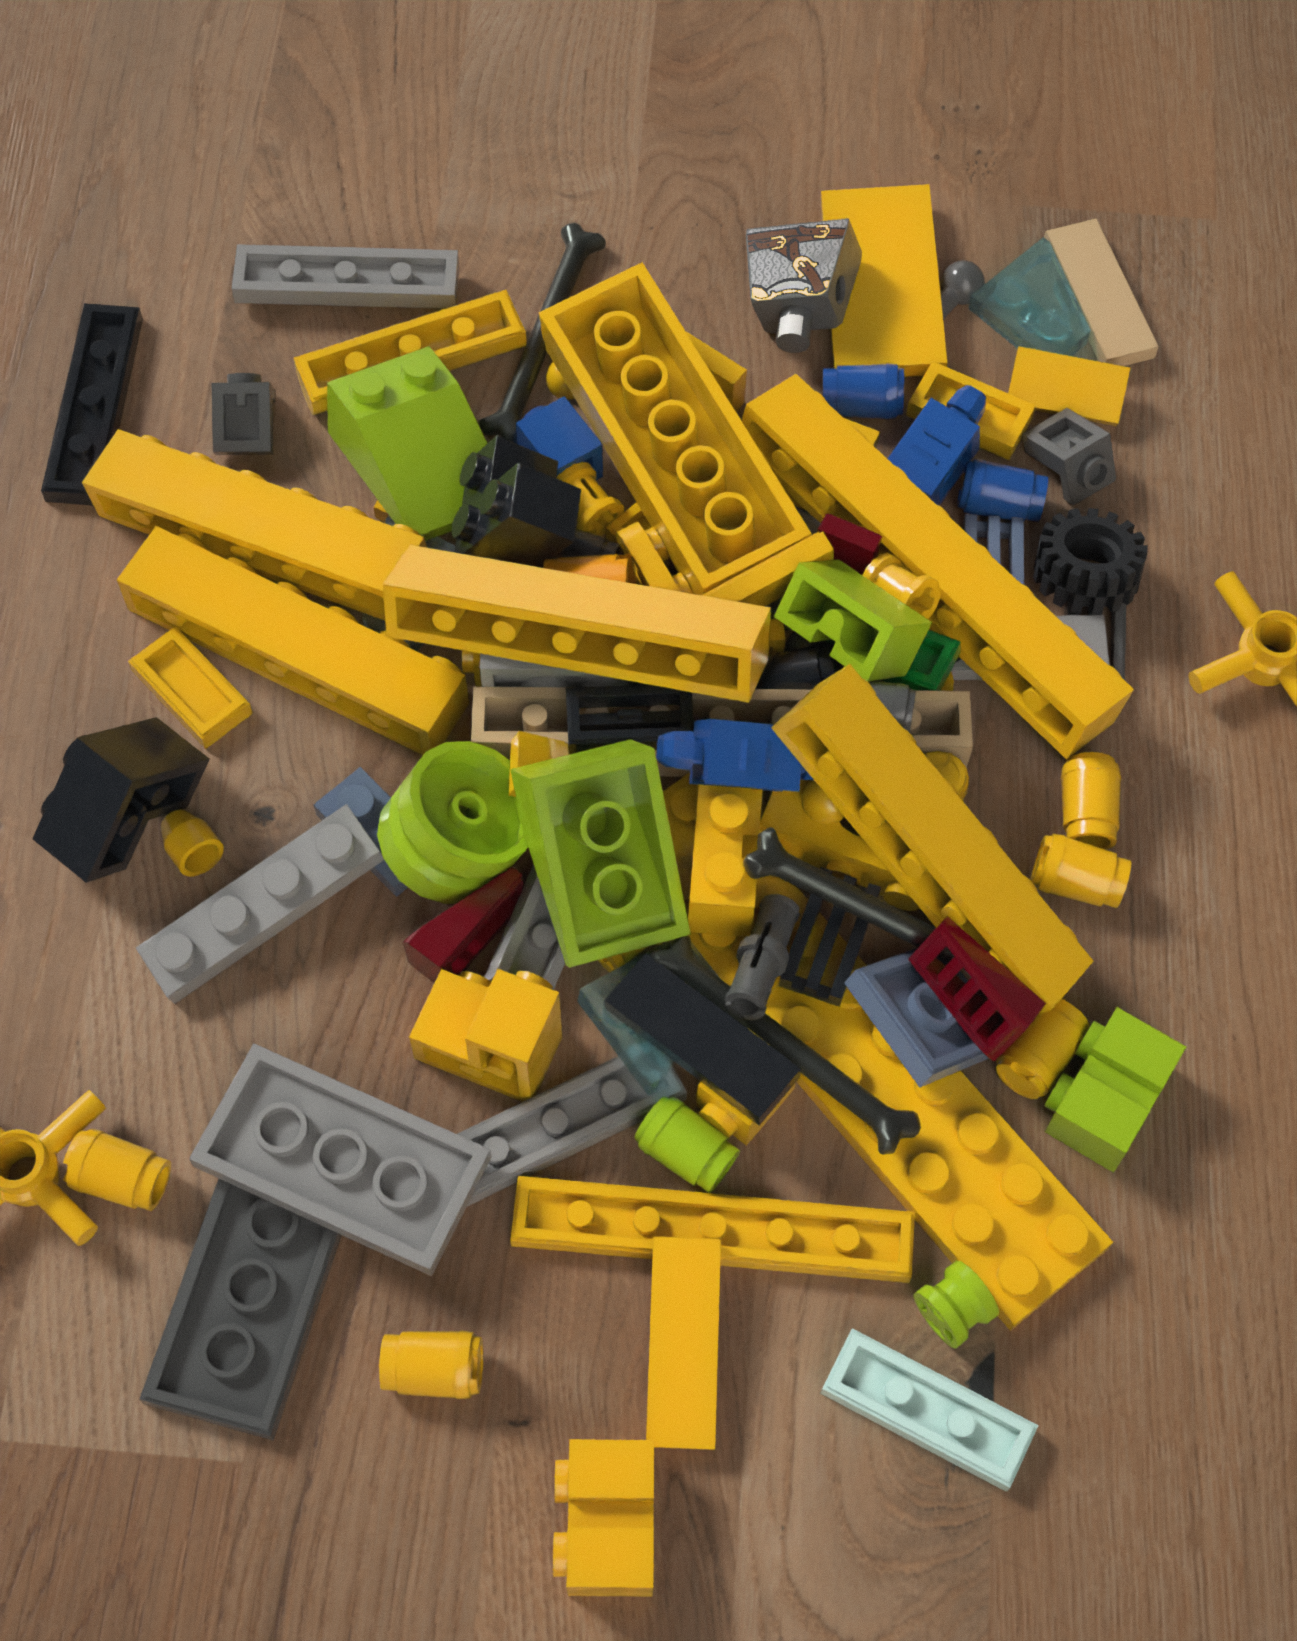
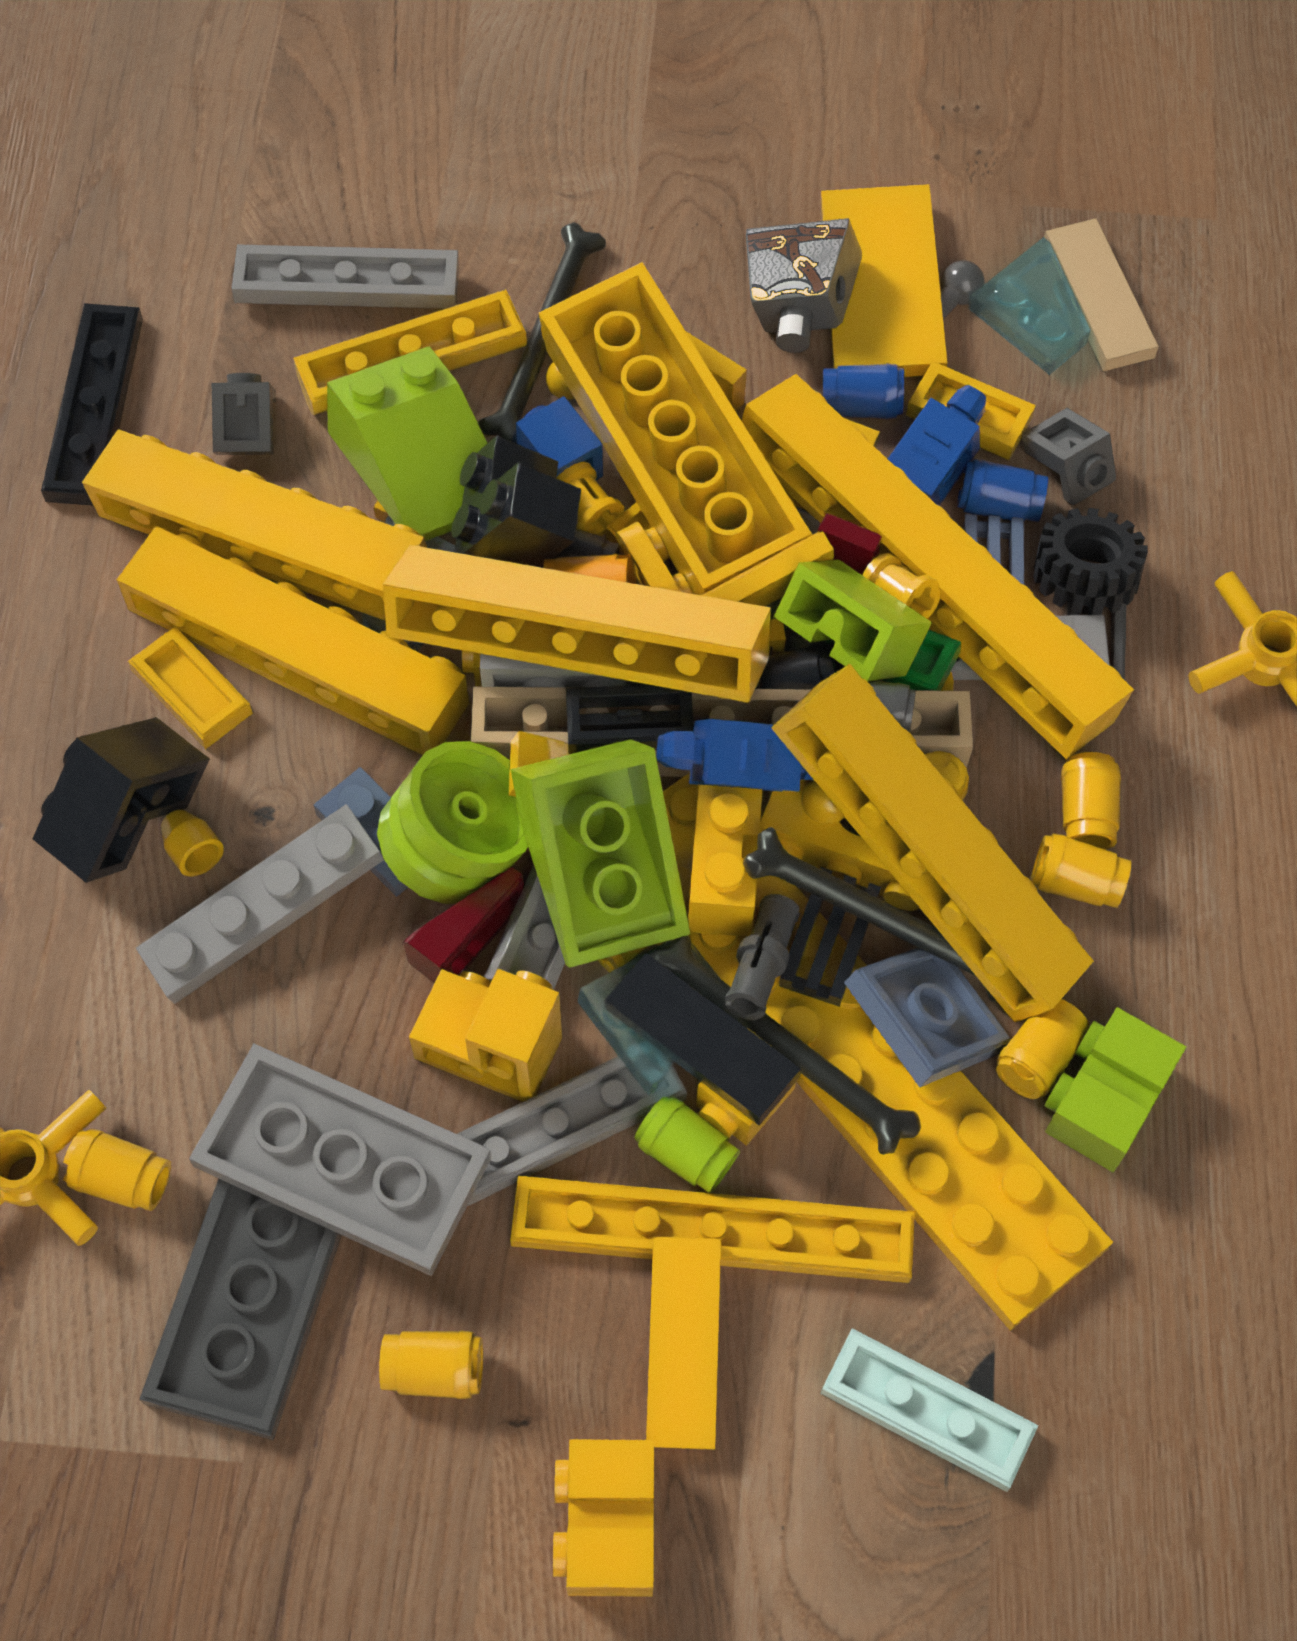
(956, 1304): lime wheel -> none
(1004, 991): dark red slope -> none
(1070, 382): yellow tile -> none

